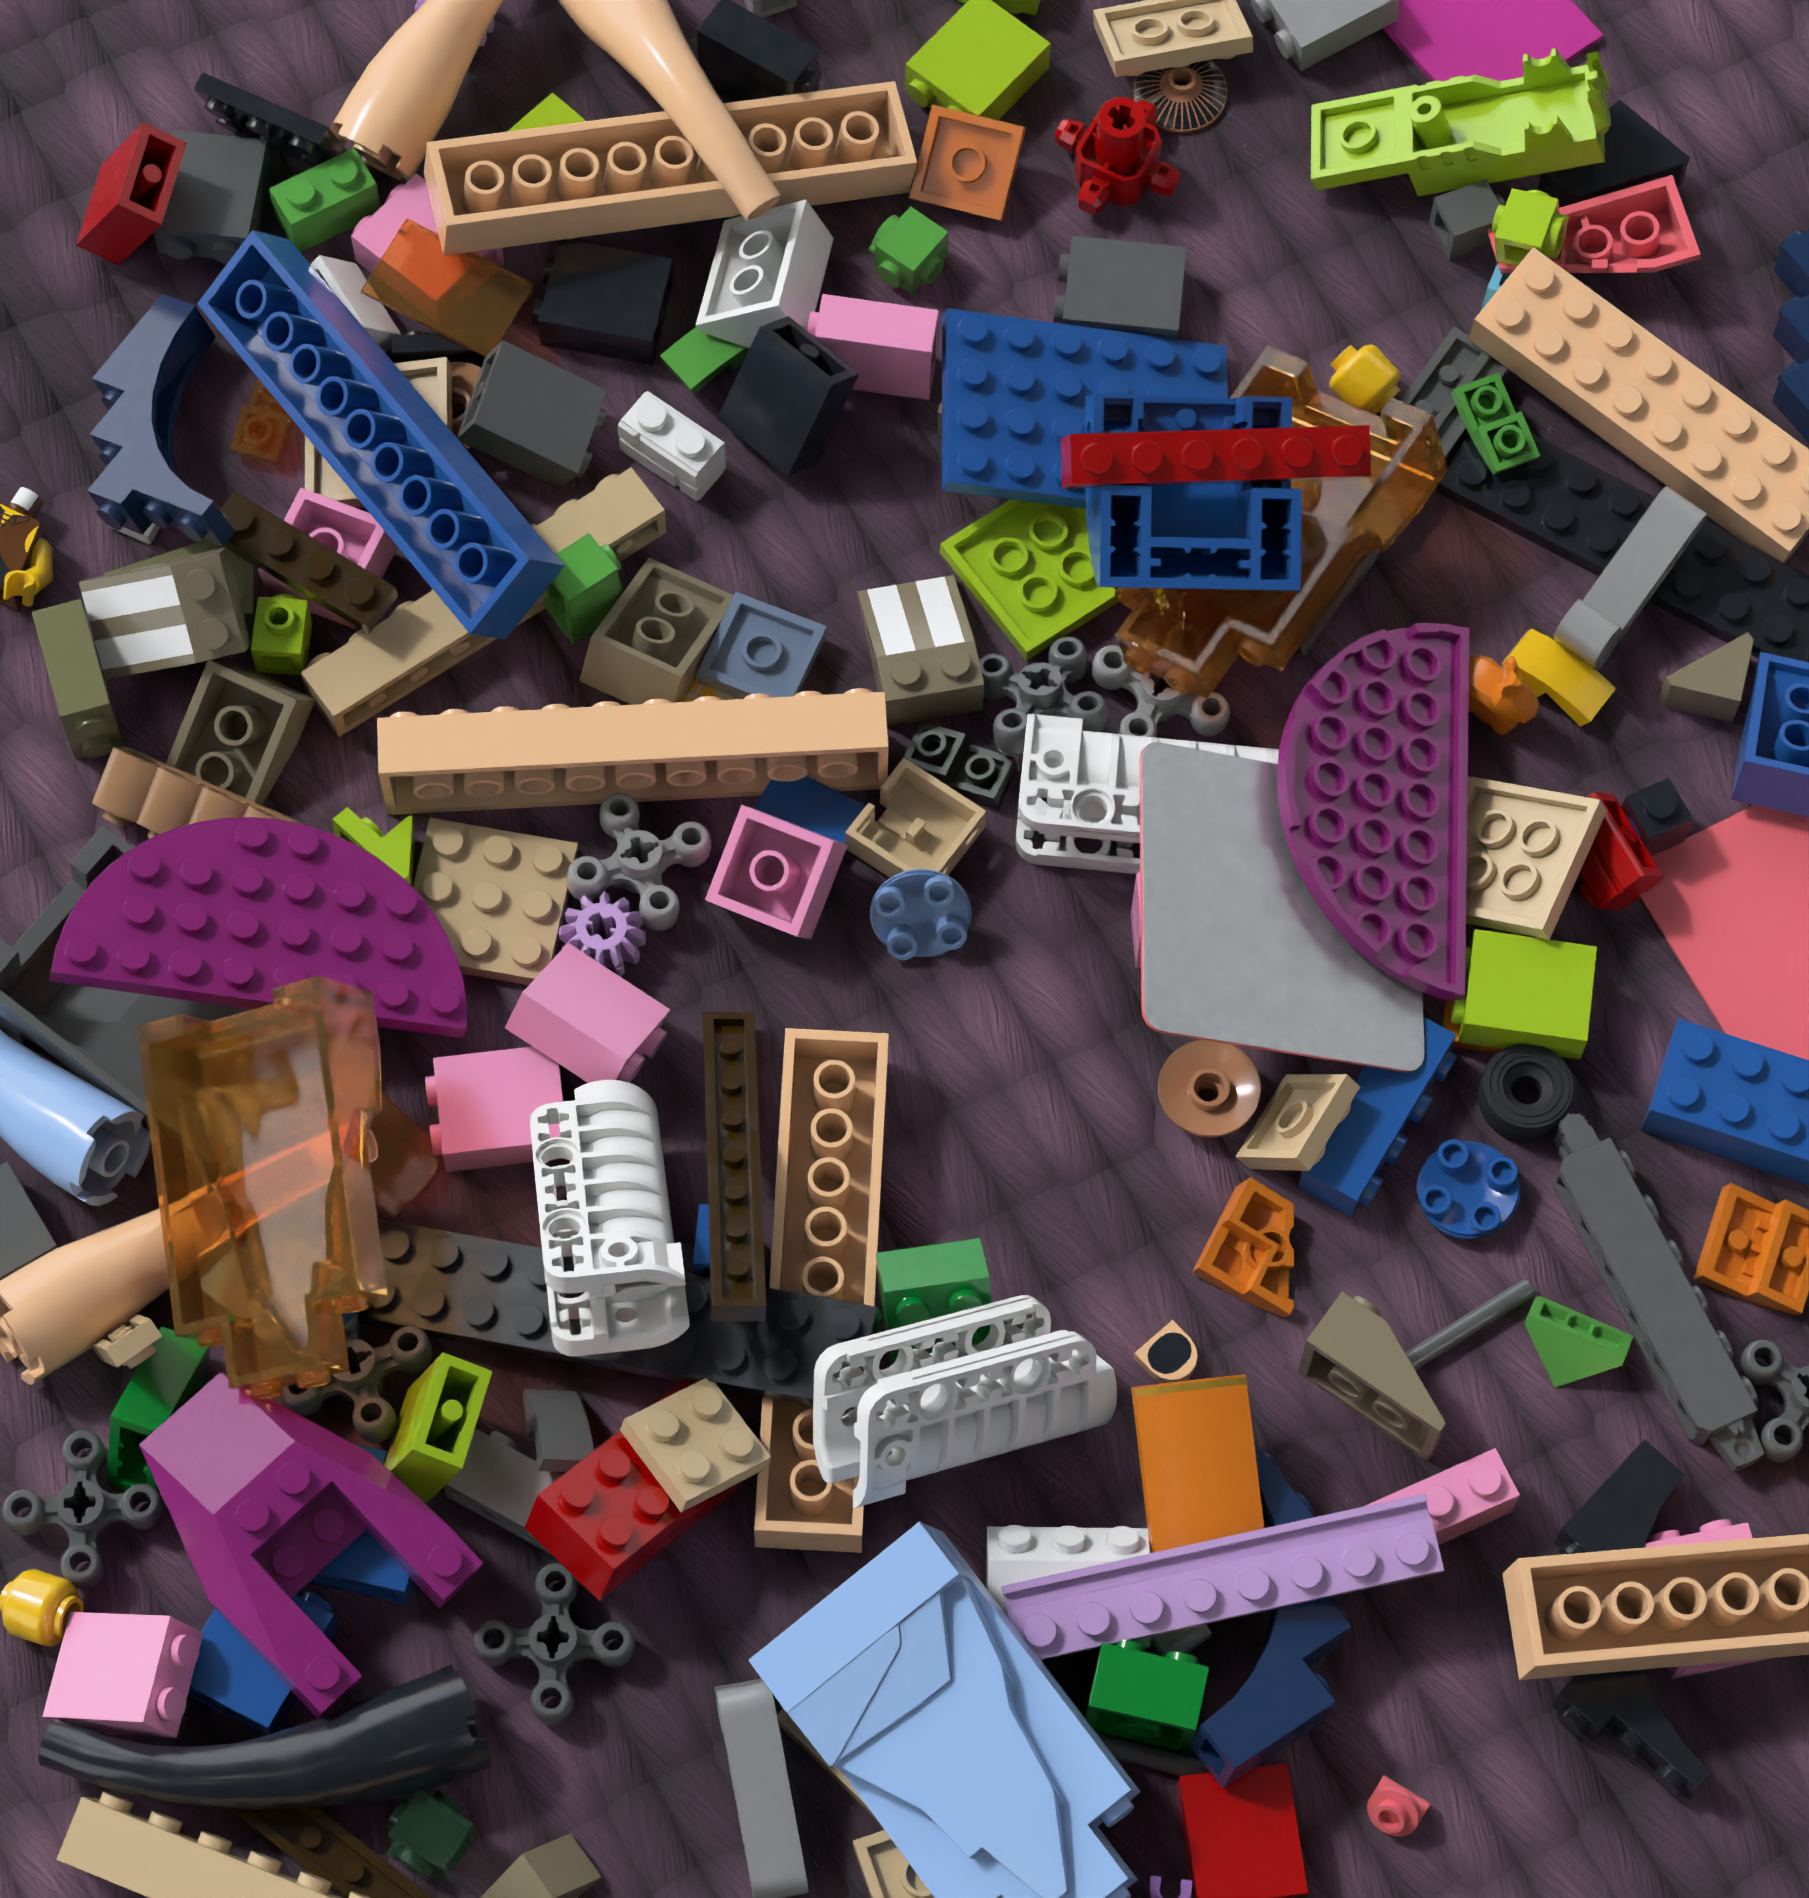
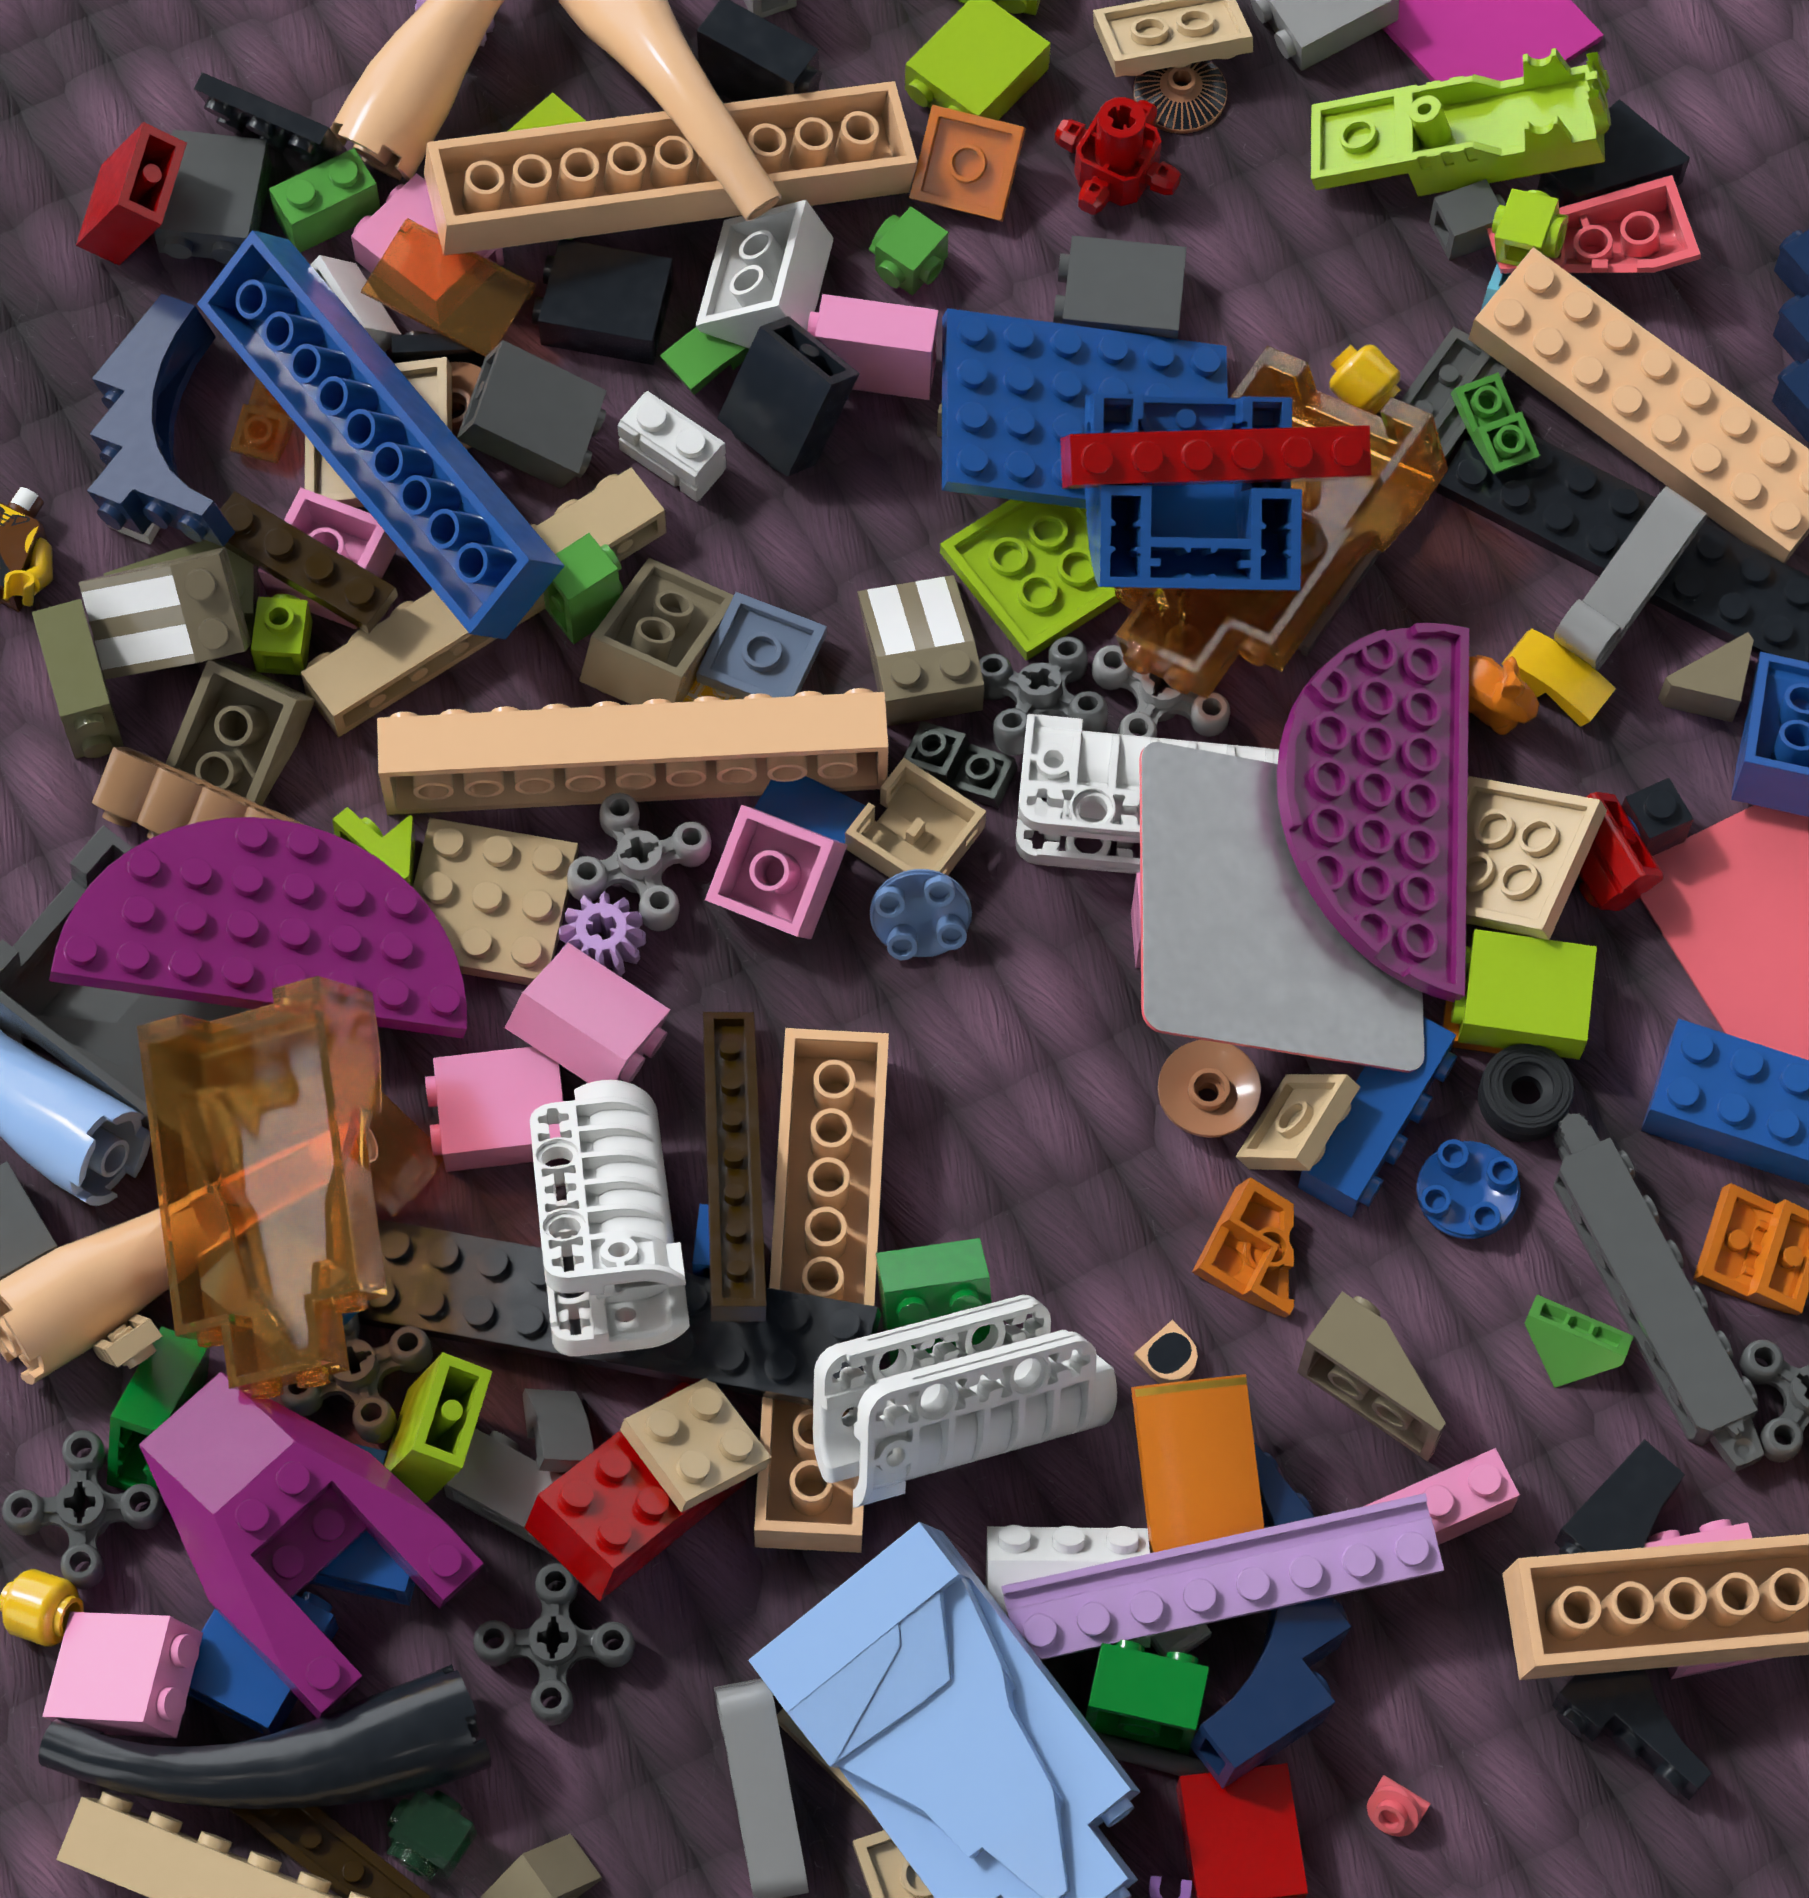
(1470, 1323): dark grey bar -> none

